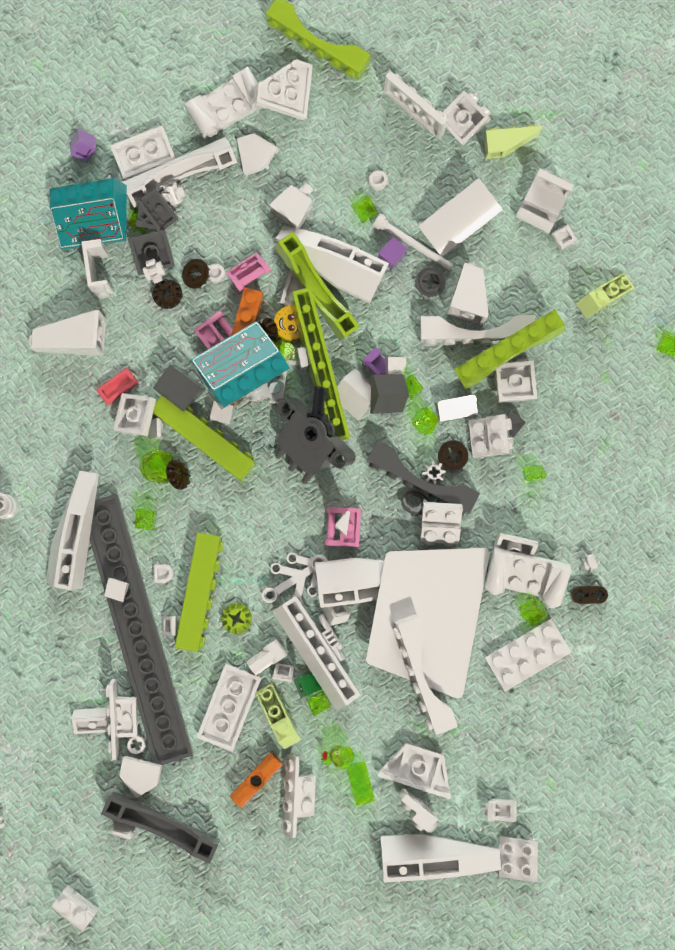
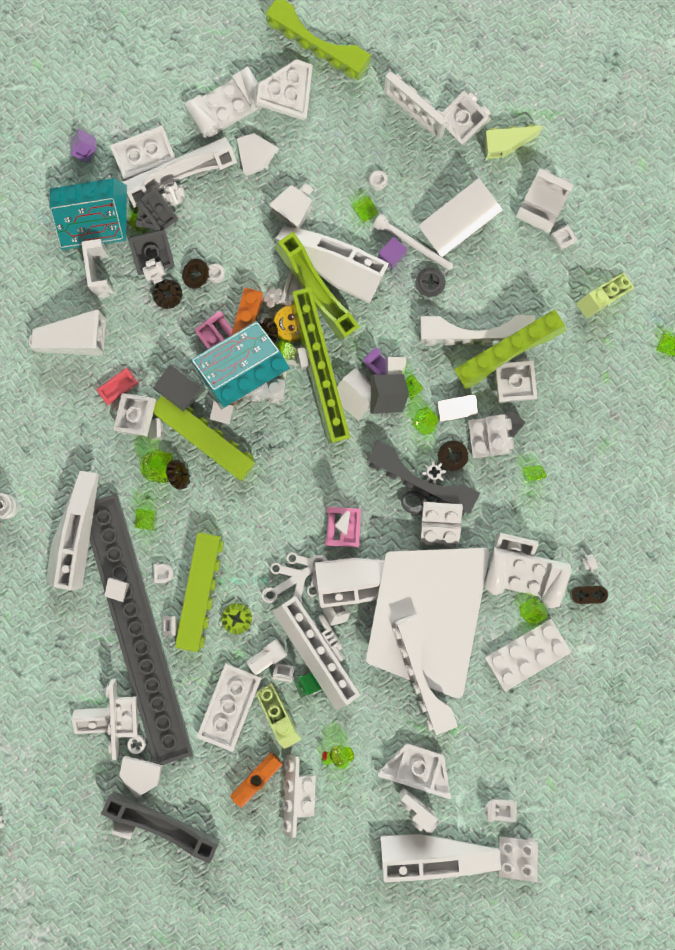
(75, 908): white brick -> none
(248, 271): bright pink plate -> none
(273, 297): none -> white plant
(311, 437): piece -> none
(319, 703): clear neon green slope -> none
(360, 783): clear neon green slope -> none
(469, 297): white slope -> none

